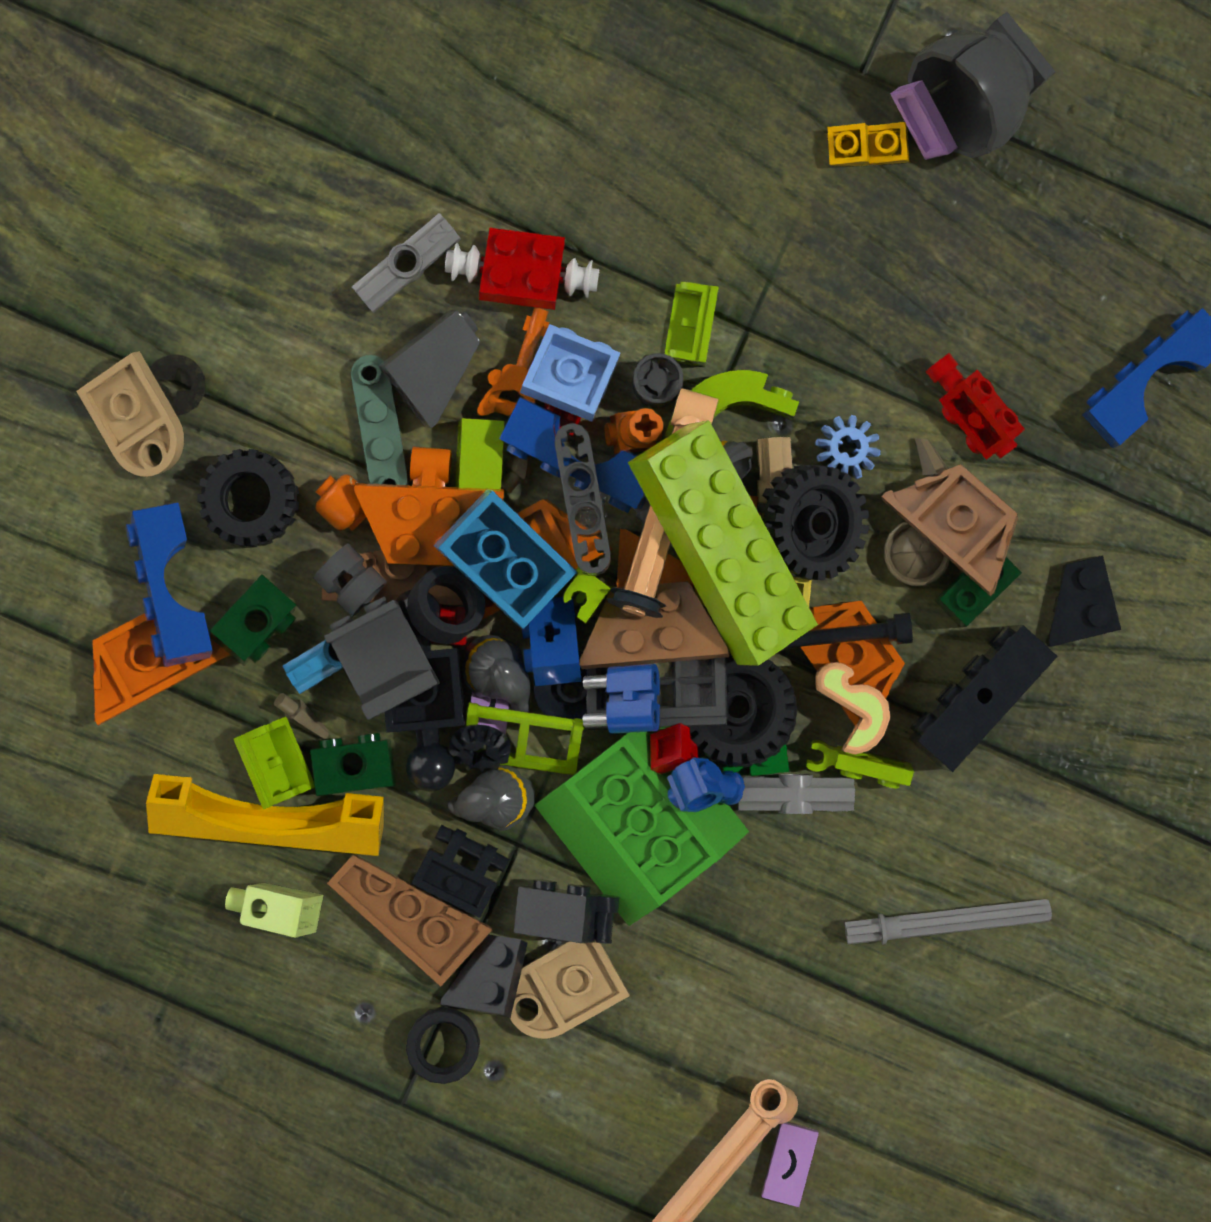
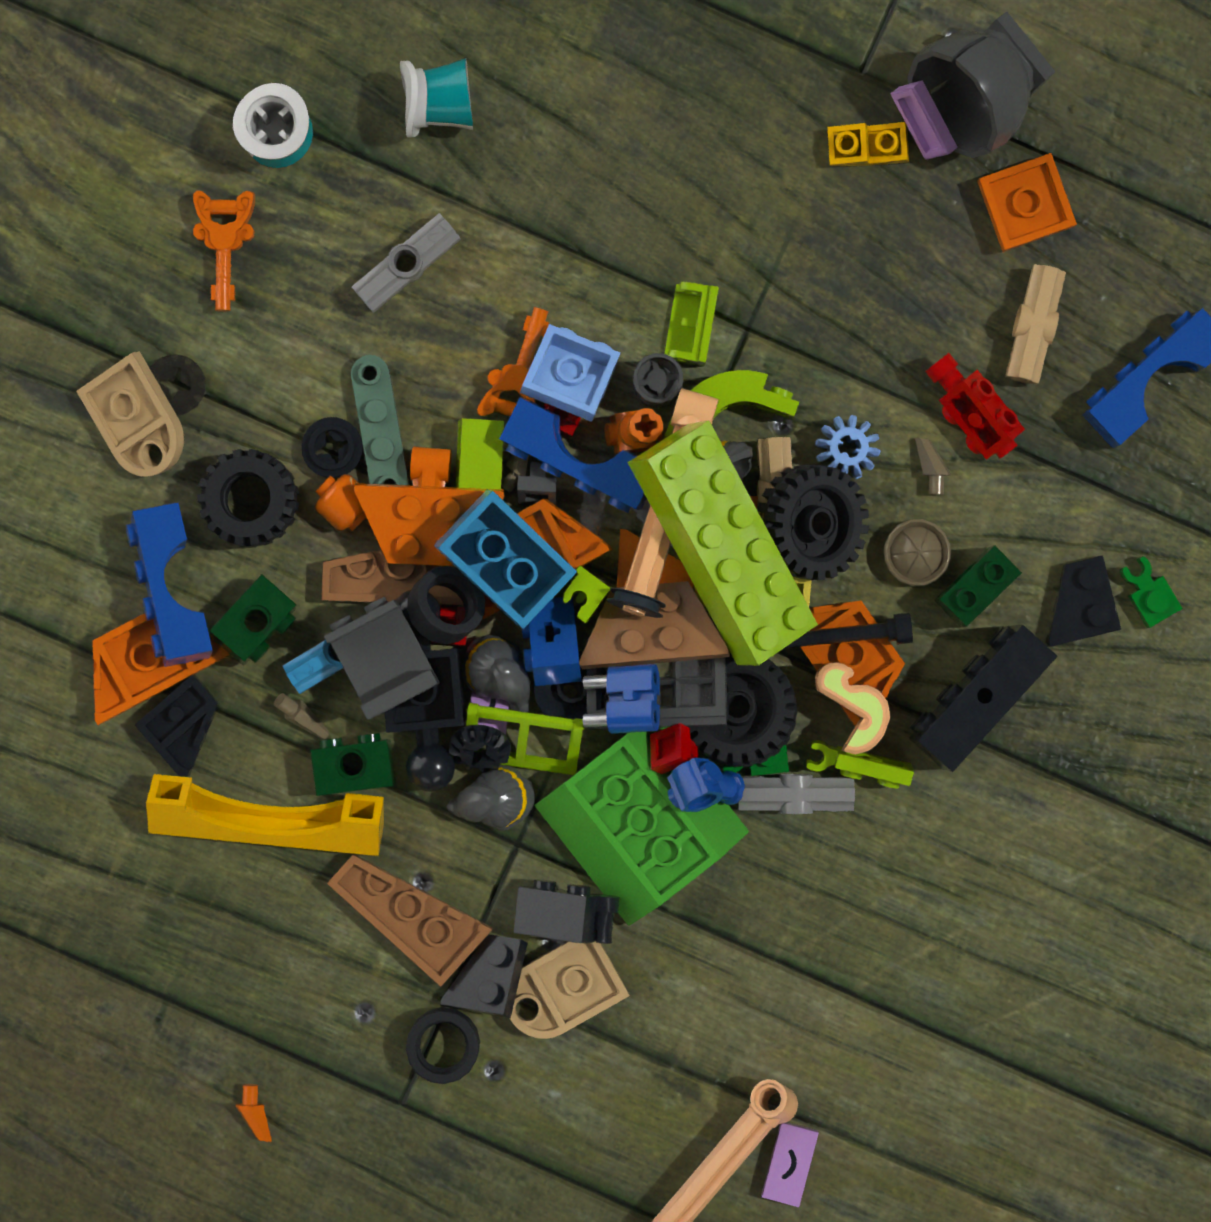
(180, 724): none -> black wing
(223, 238): none -> orange piece
(254, 1113): none -> orange bar
(273, 125): none -> white hat
(274, 762): lime hinge -> none
(276, 908): yellowish green torso -> none
(315, 440): none -> black gear
(360, 589): dark grey wheel -> none
(432, 365): dark grey slope -> none
(436, 96): none -> hat
(454, 881): black plate -> none
(521, 269): red plate -> none
(536, 486): none -> dark grey tile
(583, 499): dark grey beam -> none
(947, 921): light grey axle -> none
(960, 521): medium nougat wing -> none
(1026, 202): none -> orange plate
(1035, 324): none -> tan piece
(1153, 598): none -> green plate

